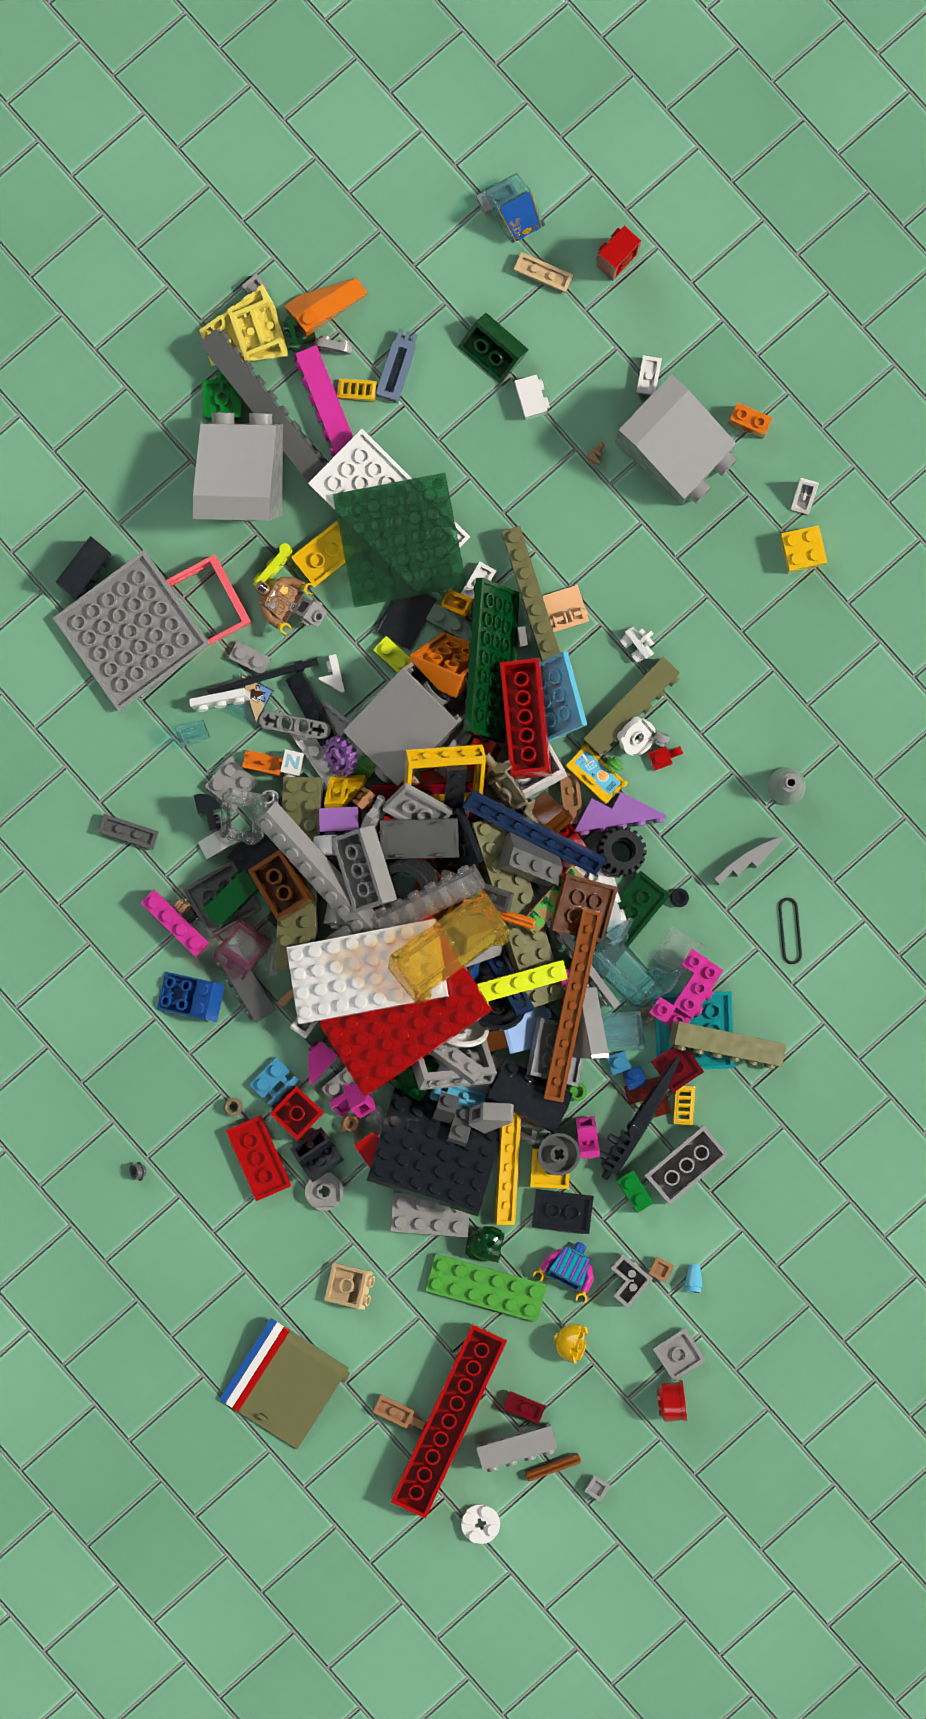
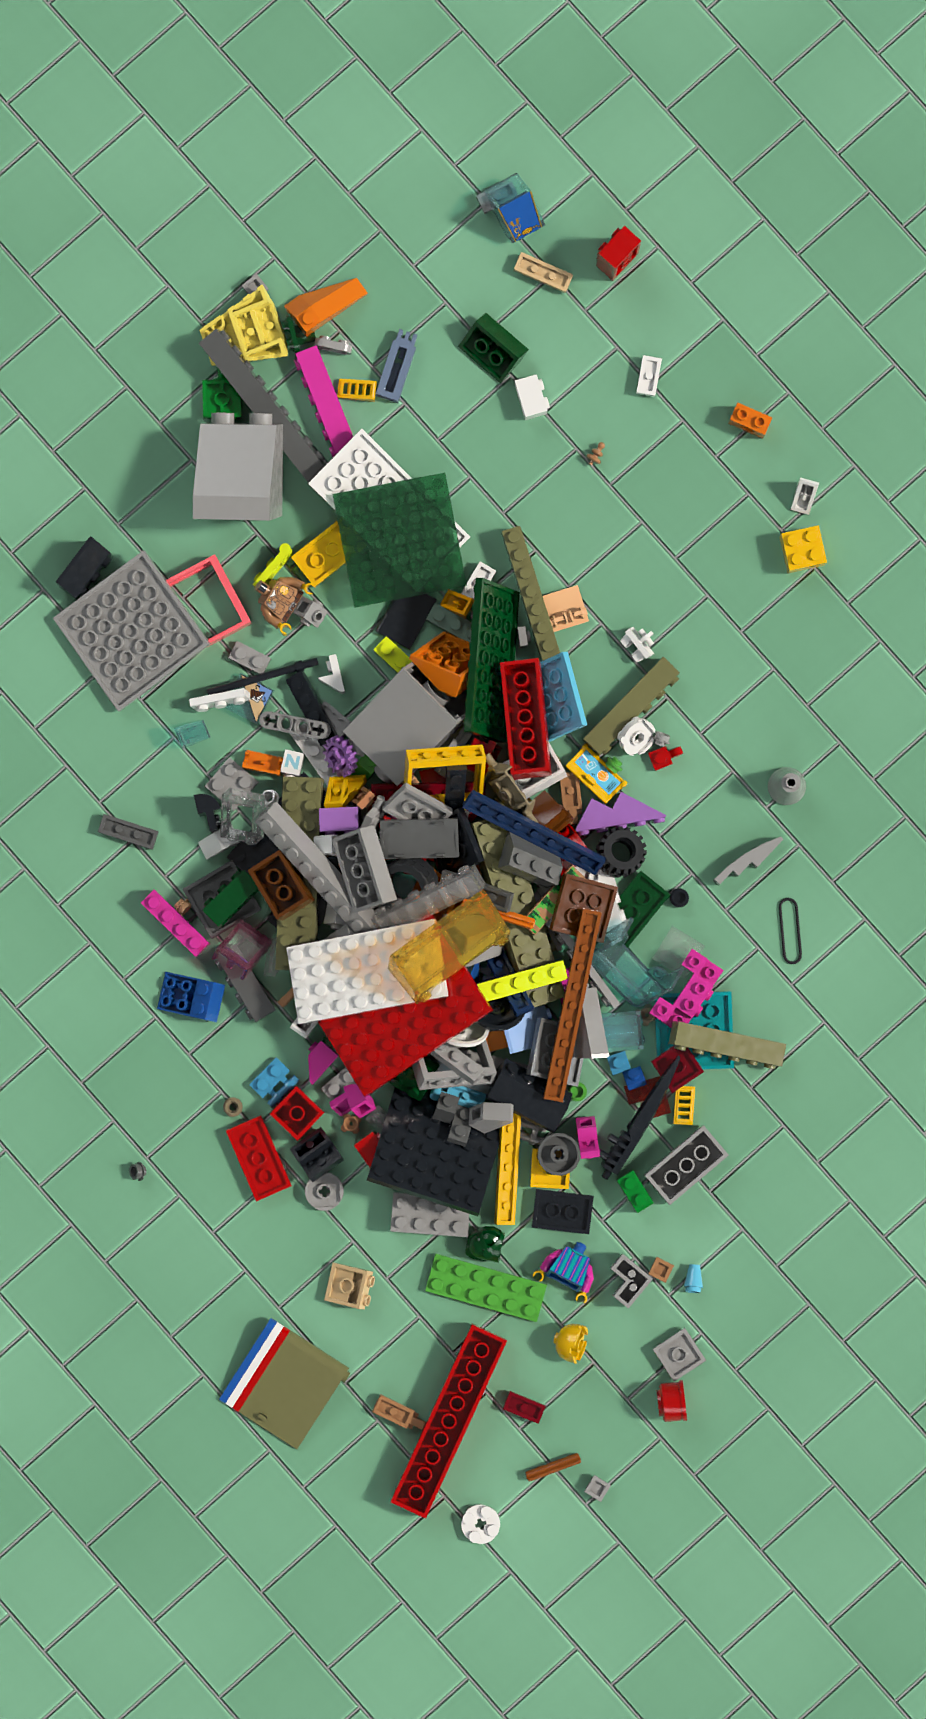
(516, 1446): light grey brick -> none
(677, 441): light grey slope -> none

